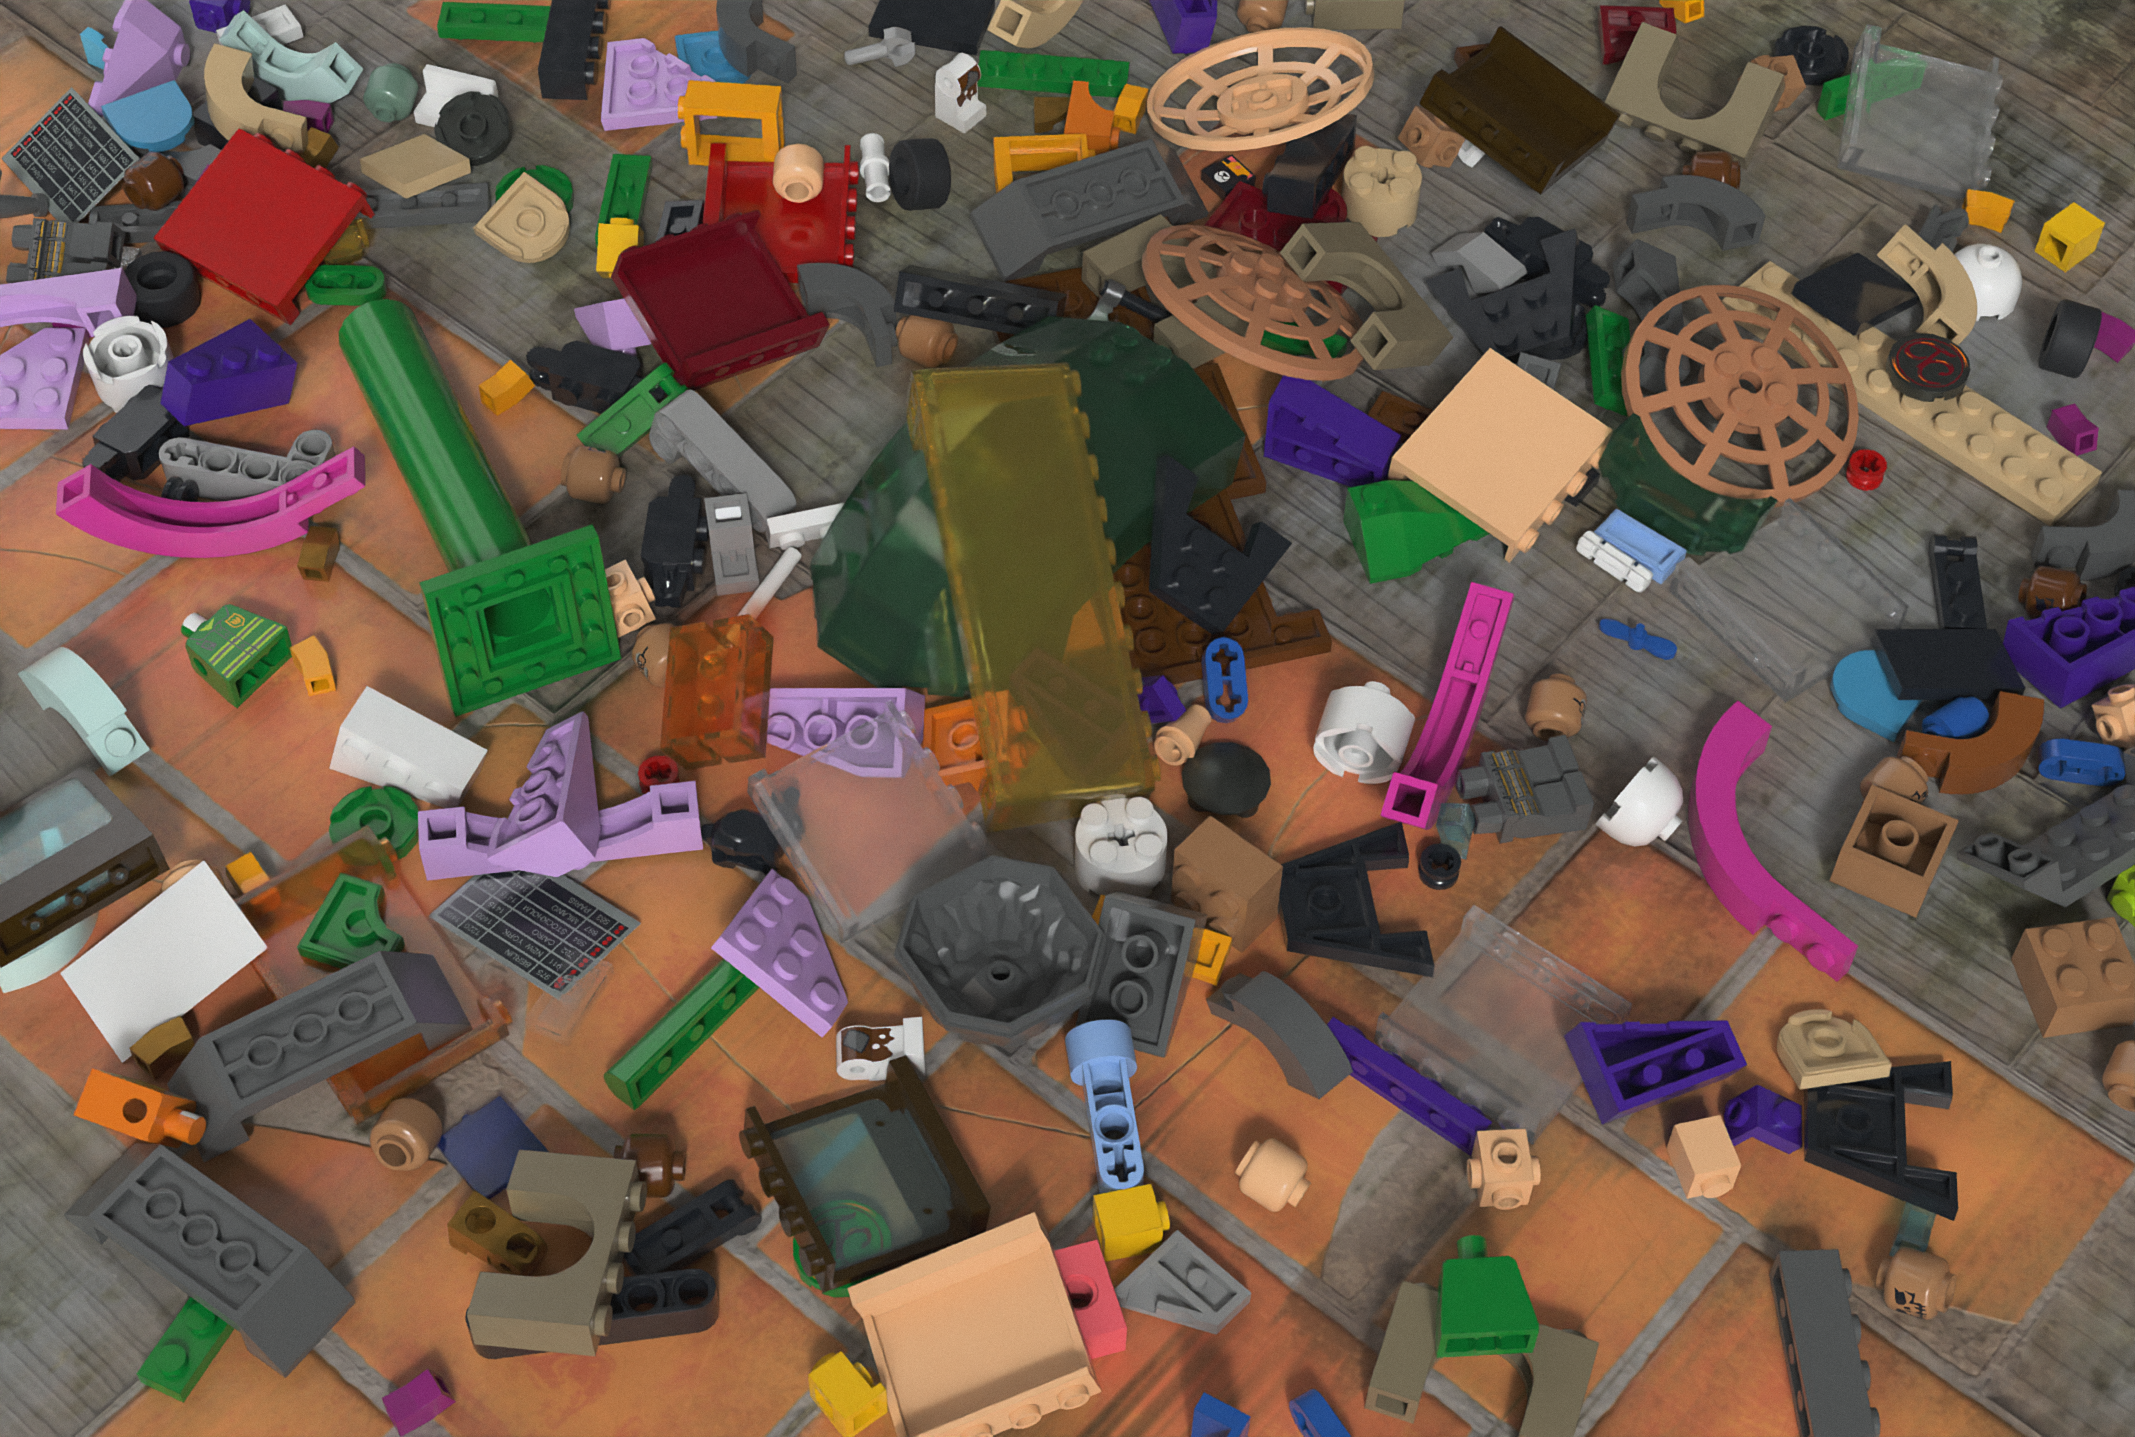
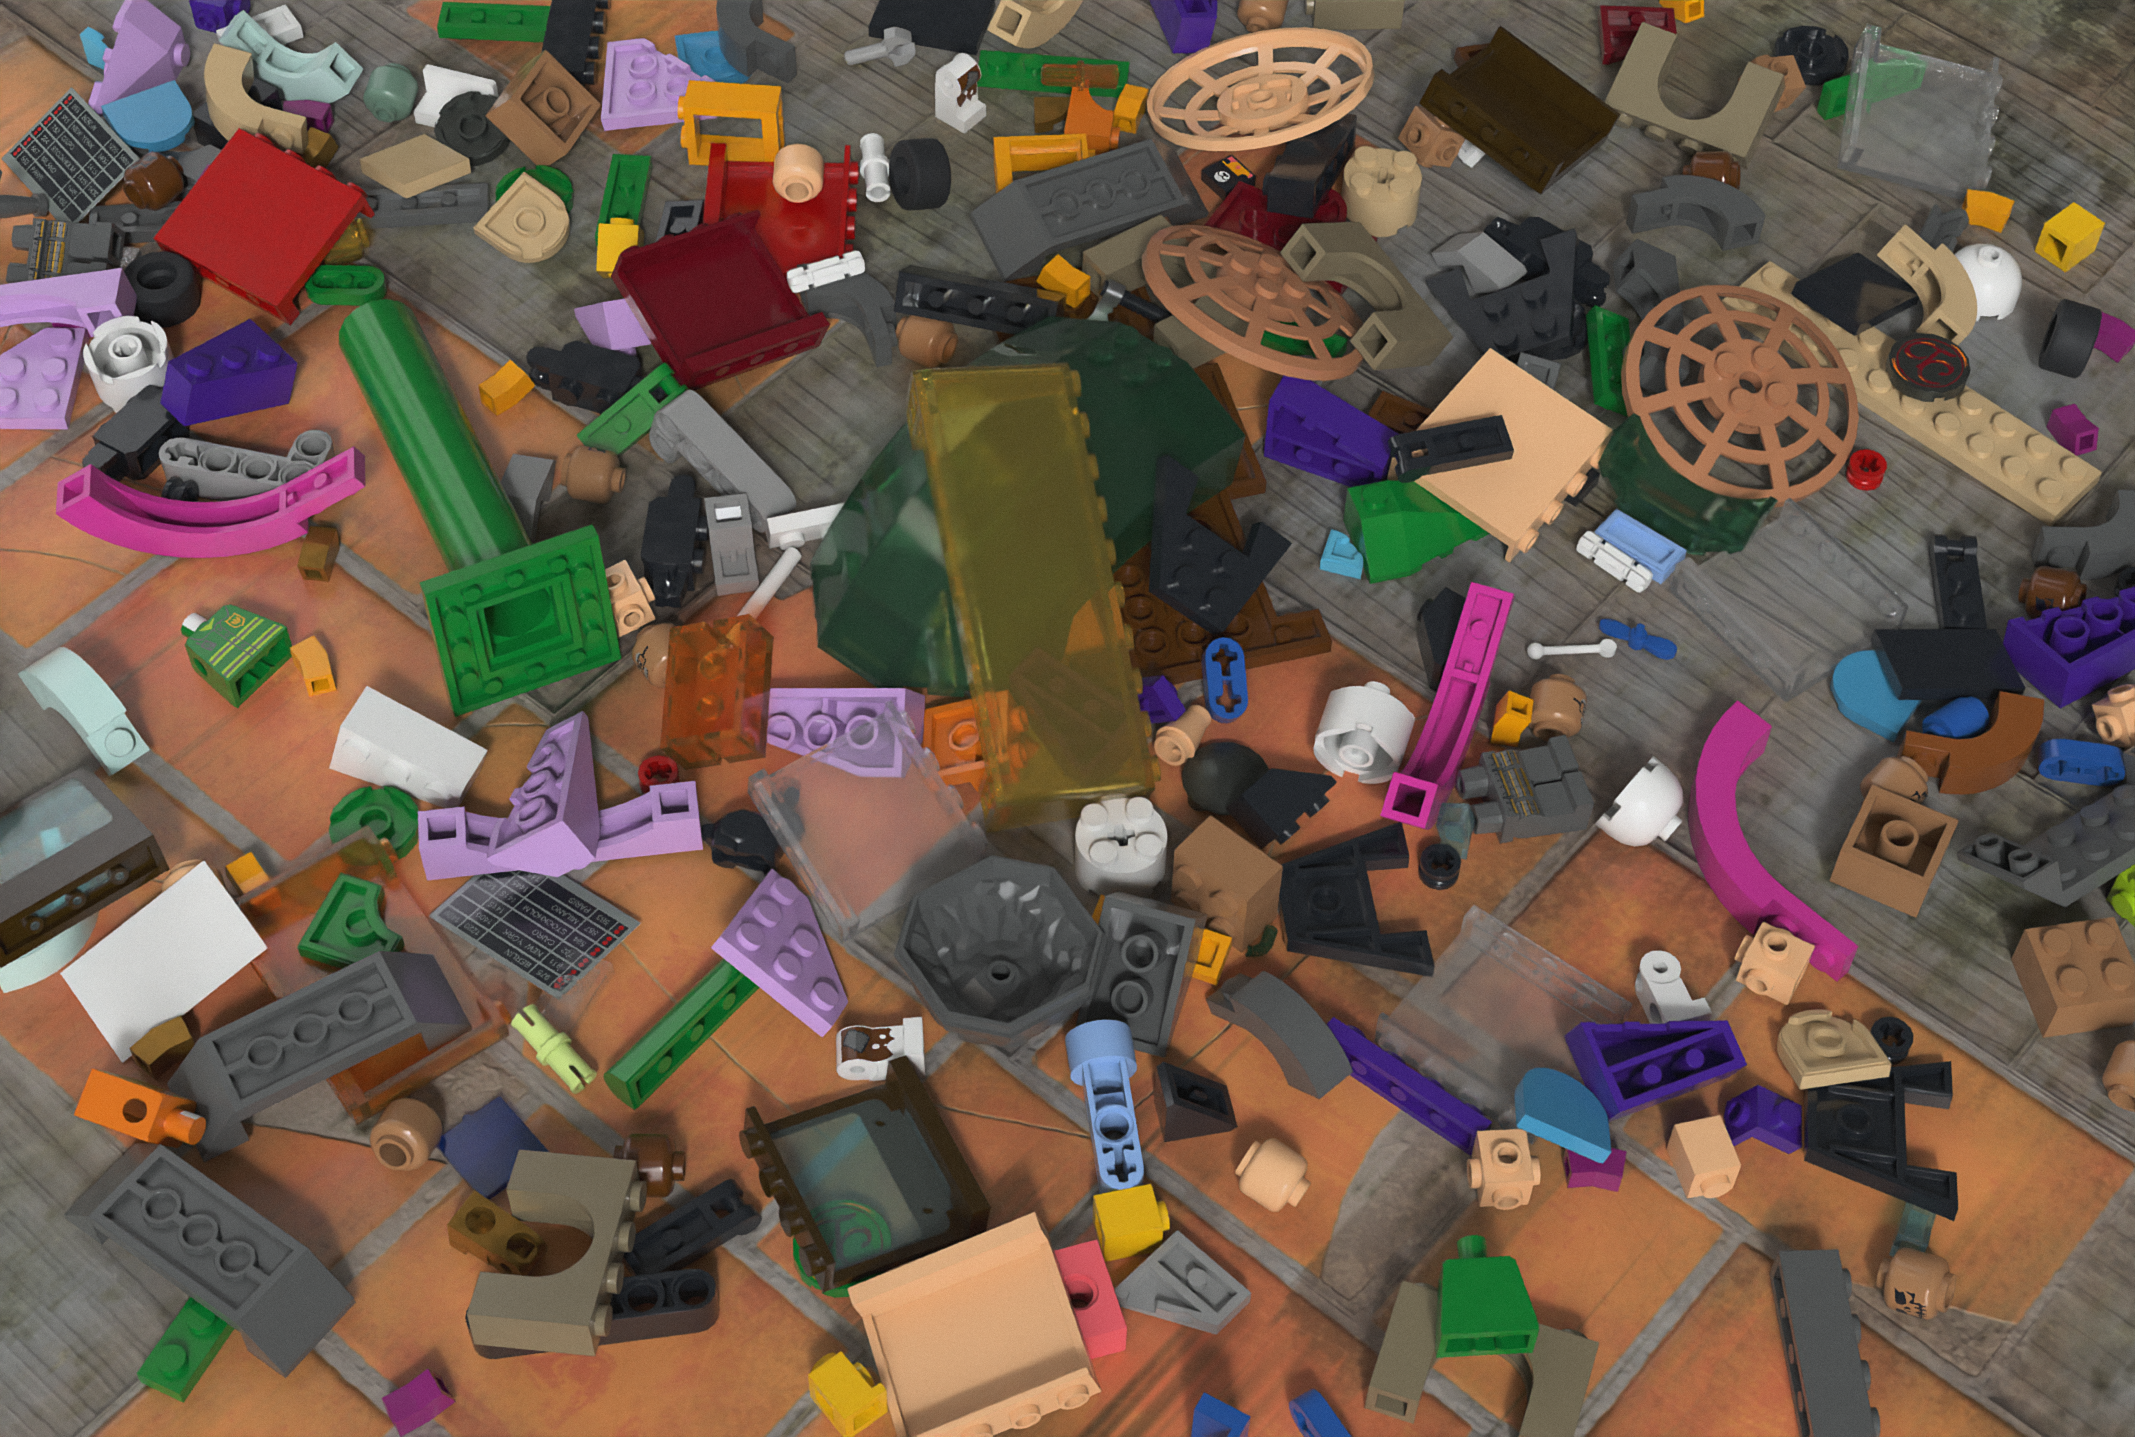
(528, 483): none -> light grey slope
(543, 109): none -> medium nougat brick
(553, 1048): none -> yellowish green pin
(825, 271): none -> white axle
(1064, 278): none -> light orange piece
(1080, 75): none -> clear orange axle
(1191, 1104): none -> black slope
(1259, 947): none -> clear green leg
(1276, 801): none -> black slope
(1341, 556): none -> medium azure tile
(1437, 631): none -> black slope
(1450, 447): none -> black plate
(1510, 719): none -> light orange piece
(1562, 1113): none -> dark azure tile
(1586, 1173): none -> magenta piece
(1606, 649): none -> white hinge
(1664, 992): none -> white leg
(1773, 962): none -> light nougat brick
(1900, 1031): none -> black bush

